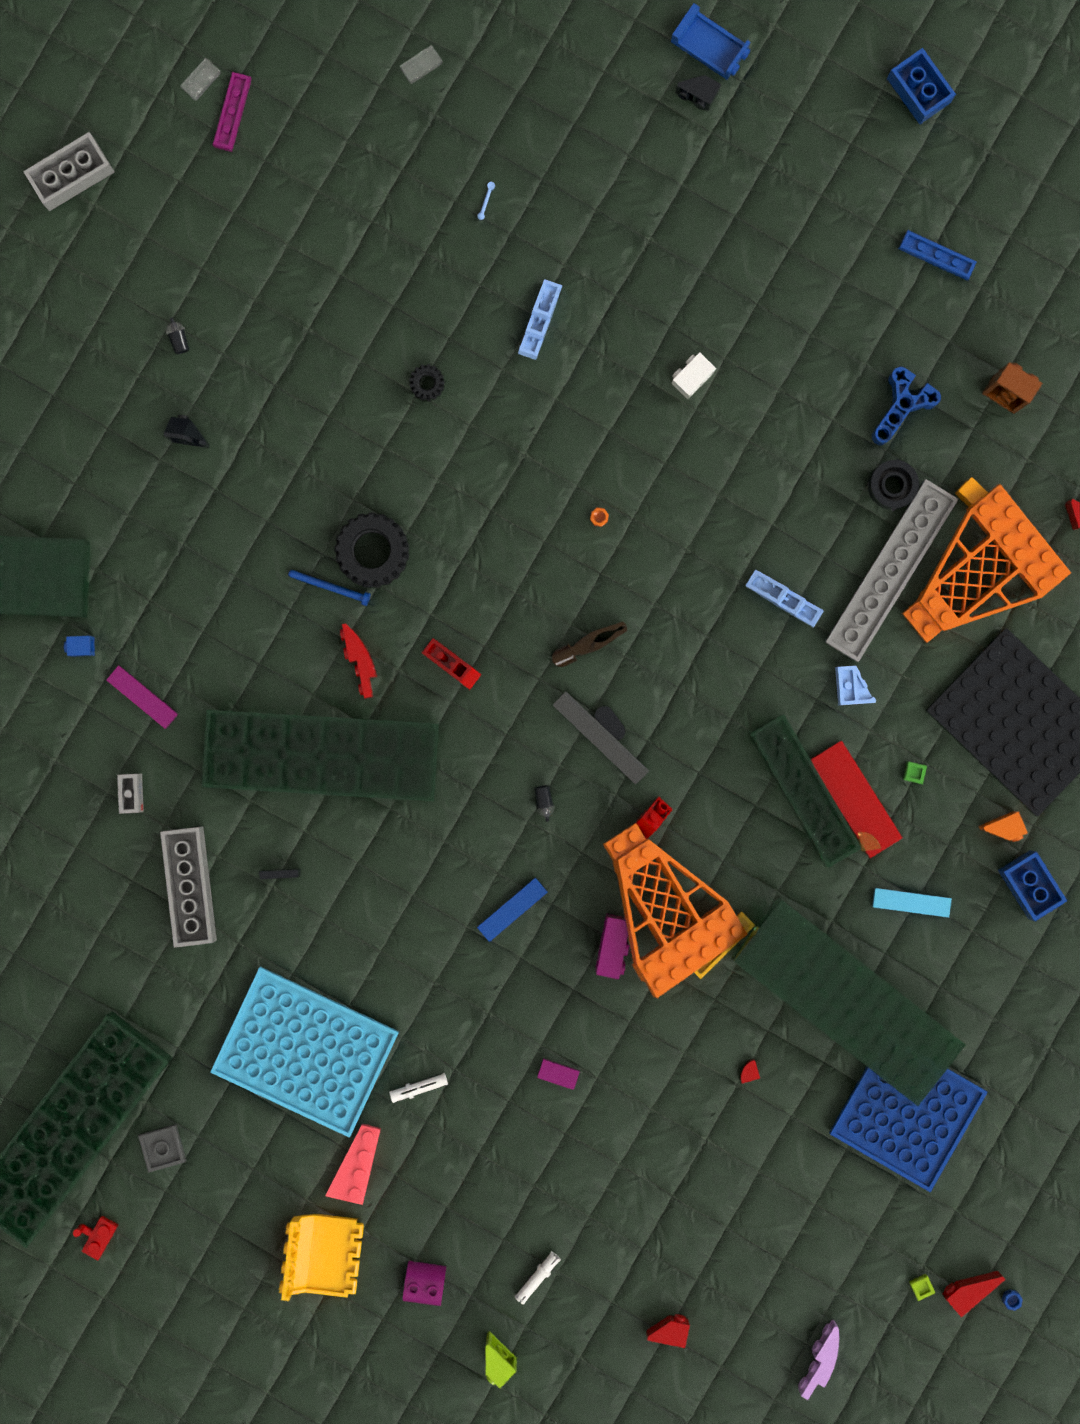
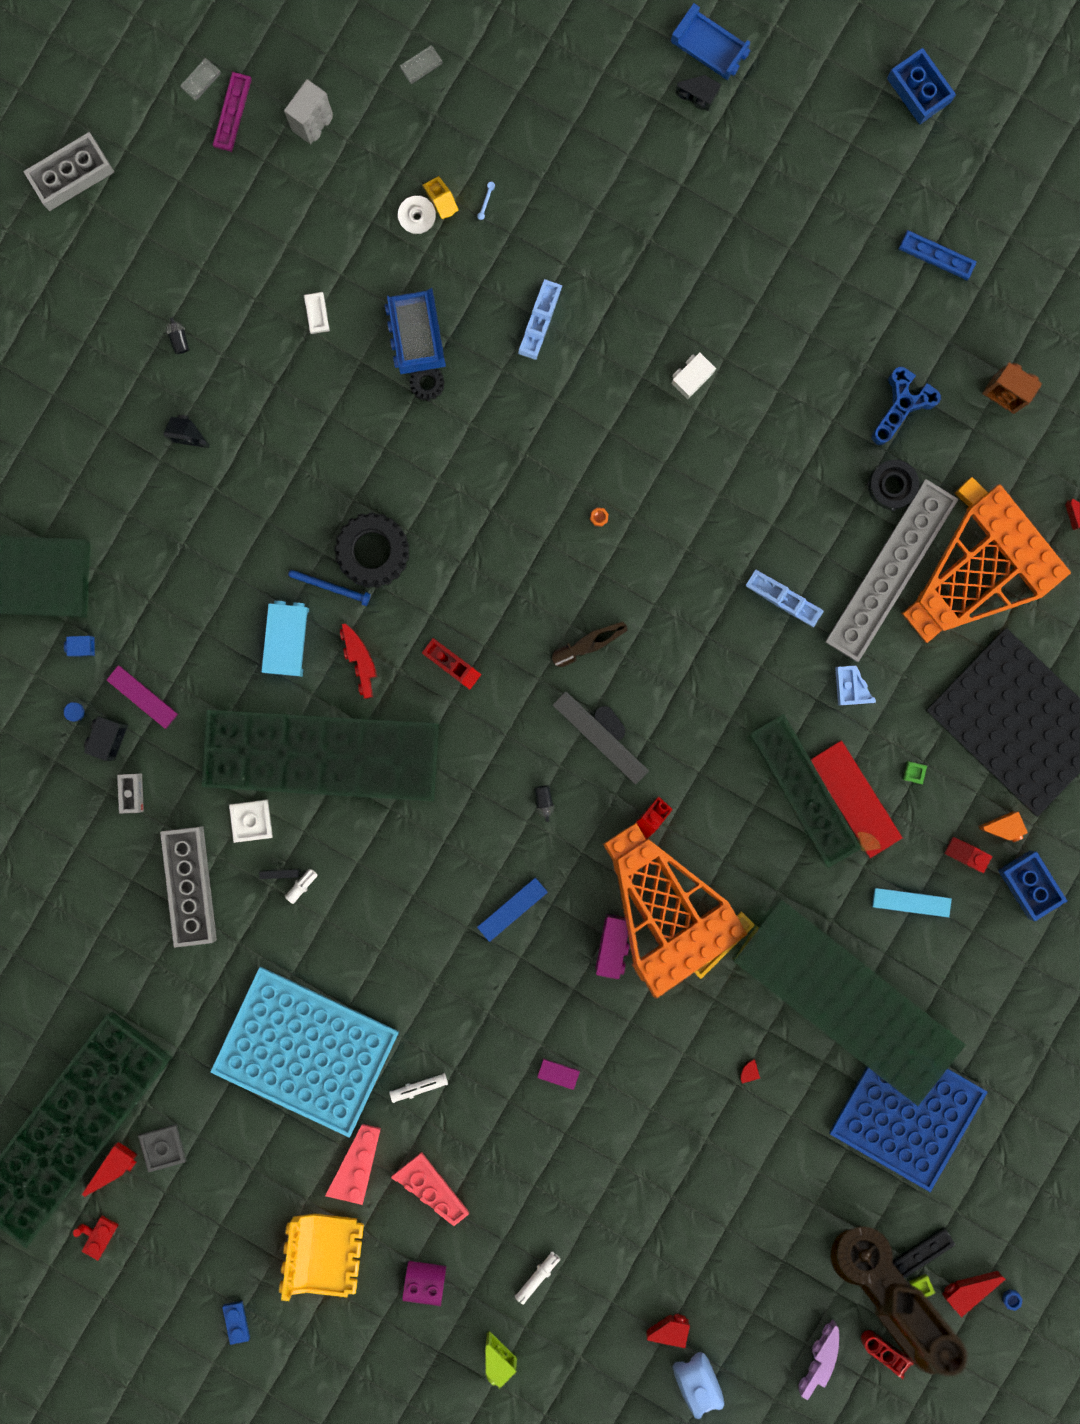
(74, 712): none -> blue tile
(105, 738): none -> black brick
(115, 1165): none -> red slope
(236, 1322): none -> blue plate
(250, 821): none -> white tile
(285, 639): none -> medium azure panel
(301, 886): none -> white axle
(309, 112): none -> light grey brick
(316, 313): none -> white tile
(413, 206): none -> white dish
(415, 332): none -> window
(428, 1185): none -> coral wing
(440, 197): none -> yellow slope
(698, 1385): none -> light blue animal
(865, 1259): none -> dark brown arm
(896, 1360): none -> red piece
(923, 1252): none -> black tile
(968, 855): none -> red slope

